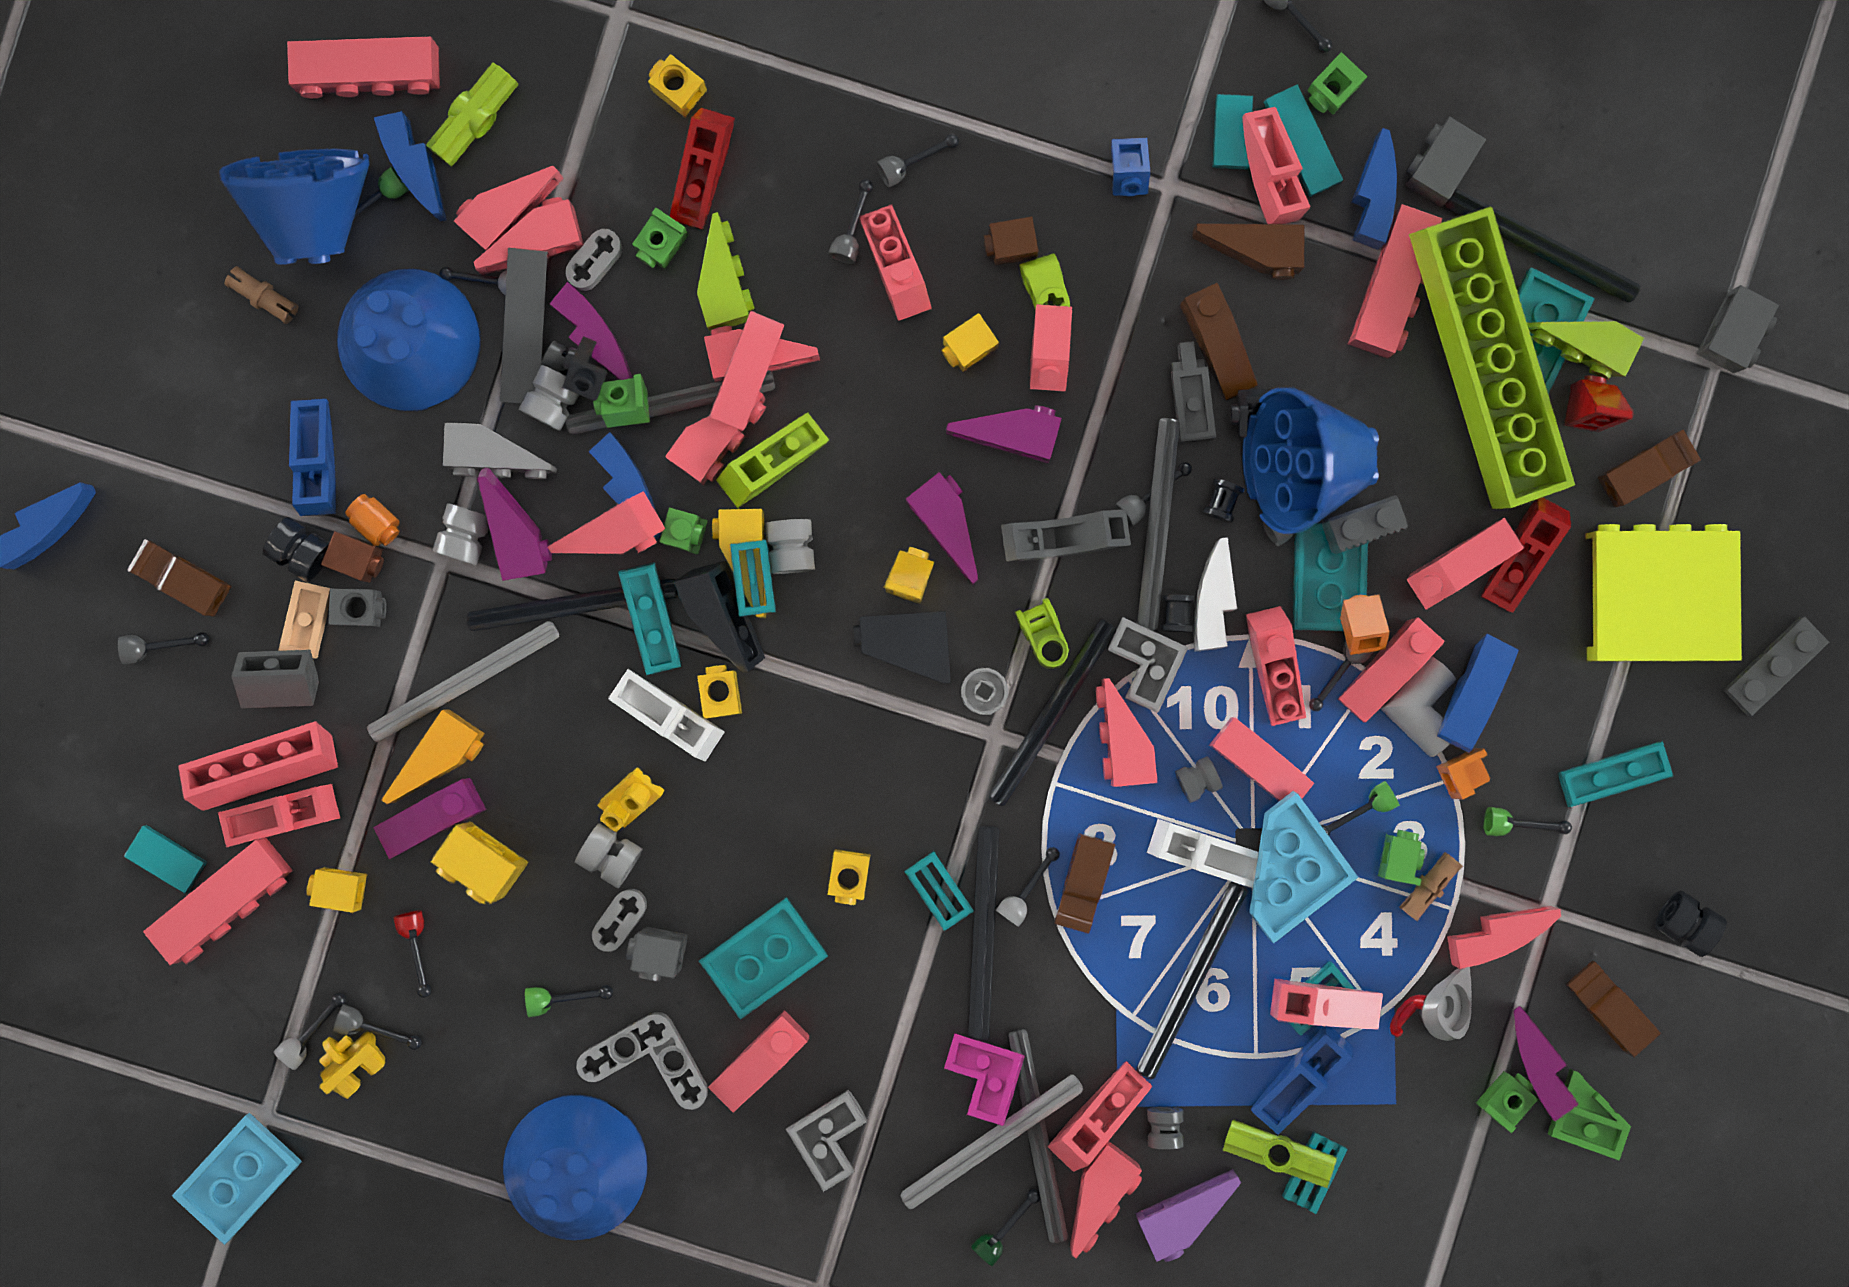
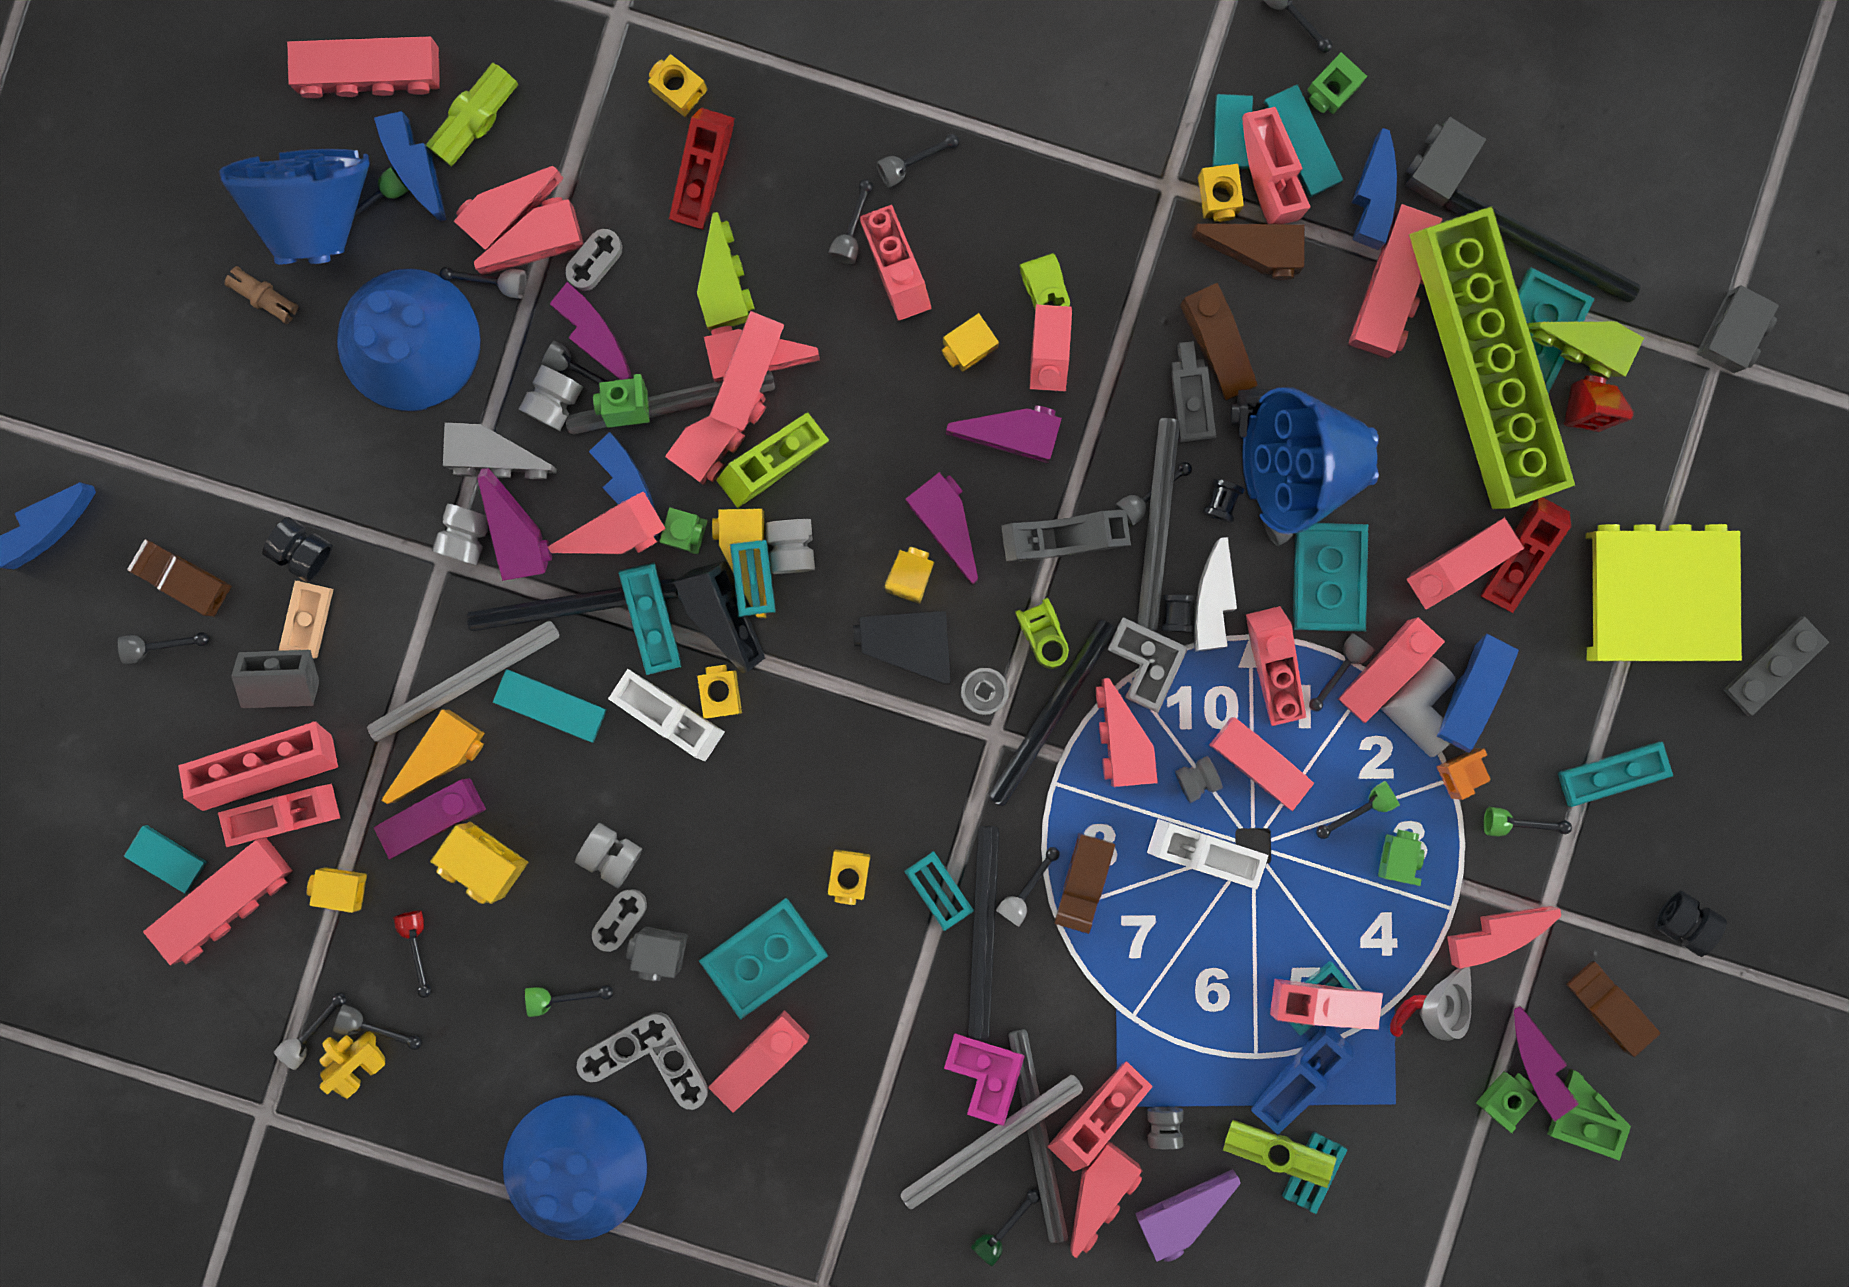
(236, 1178): medium azure plate -> none
(312, 458): blue slope -> none
(341, 607): dark grey brick -> none
(353, 557): copper brick -> none
(373, 520): orange brick -> none
(523, 322): dark grey sticker -> none
(549, 705): none -> teal tile
(582, 376): black bracket -> none
(628, 800): yellow hips -> none
(673, 237): bright green brick -> none
(818, 1136): light grey brick -> none
(1011, 241): reddish brown brick -> none
(1130, 166): blue bracket -> none
(1191, 981): black axle -> none
(1224, 177): none -> yellow brick
(1294, 868): medium azure plate -> none
(1364, 524): dark grey brick -> none
(1364, 624): orange brick -> none
(1431, 886): medium nougat pin -> none
(1649, 469): reddish brown piece -> none

